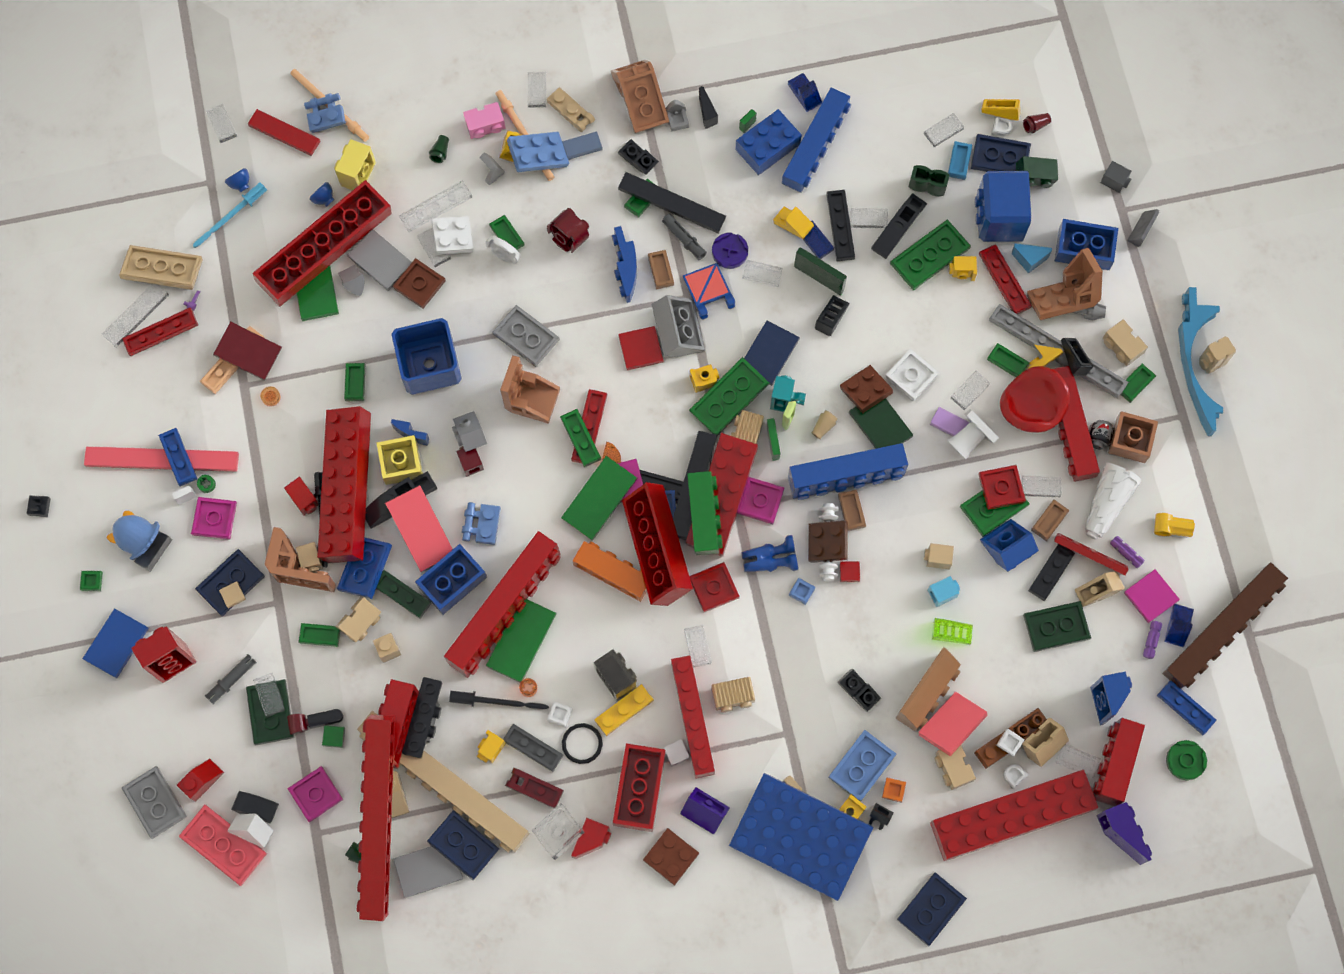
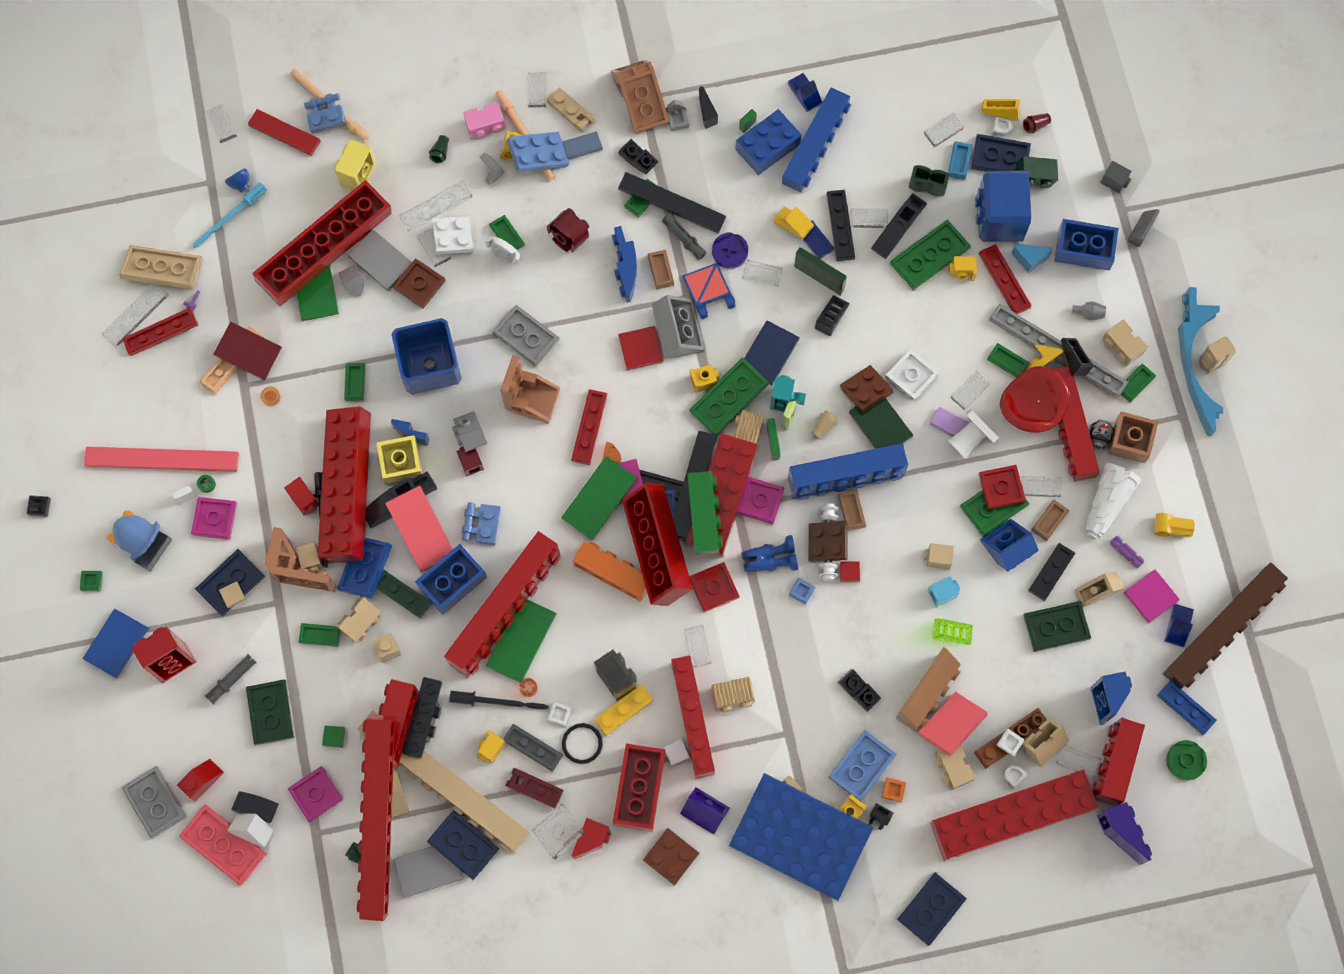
(177, 457): blue tile -> none
(269, 694): clear tile -> none
(300, 724): piece -> none
(323, 195): blue brick -> none
(580, 438): green tile -> none
(1078, 291): nougat bracket -> none
(1091, 553): red tile -> none
(1152, 639): medium lavender axle -> none

